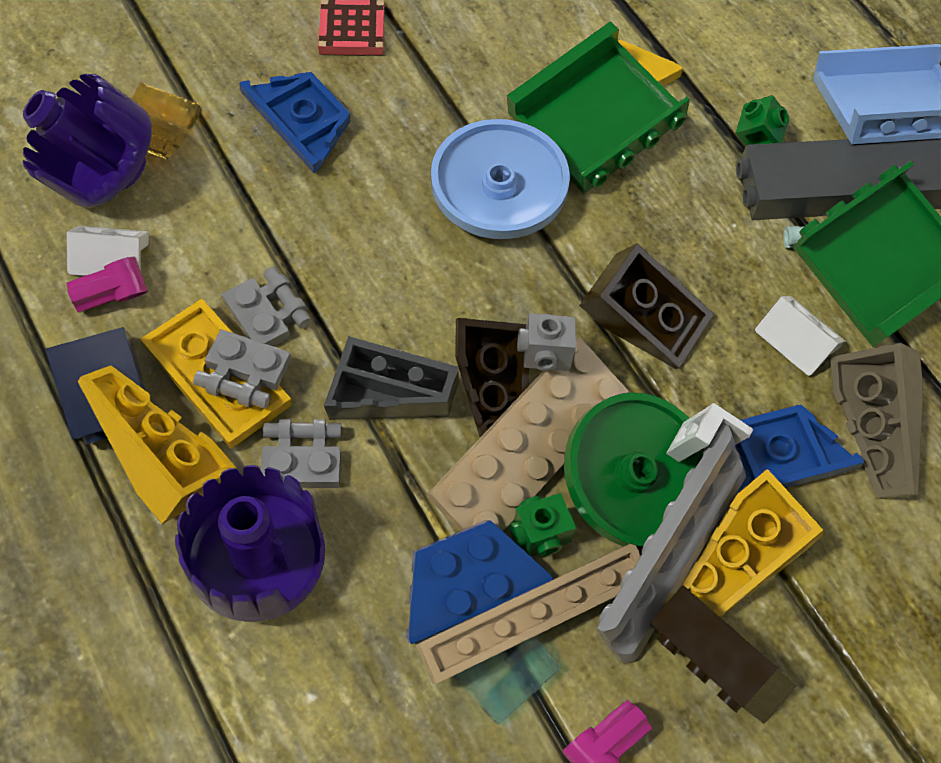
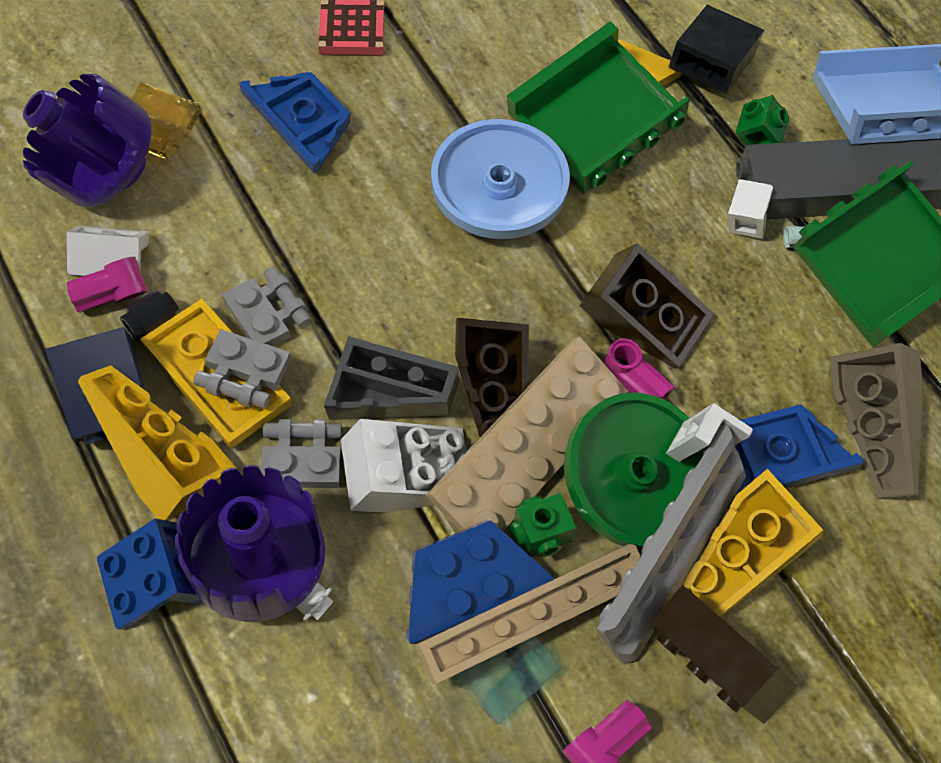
(144, 573): none -> blue bracket
(148, 313): none -> black brick
(316, 602): none -> white plate
(397, 463): none -> white slope
(548, 342): light grey brick -> none
(638, 374): none -> dark pink piece
(716, 48): none -> black brick
(749, 209): none -> white panel
(799, 334): white panel -> none

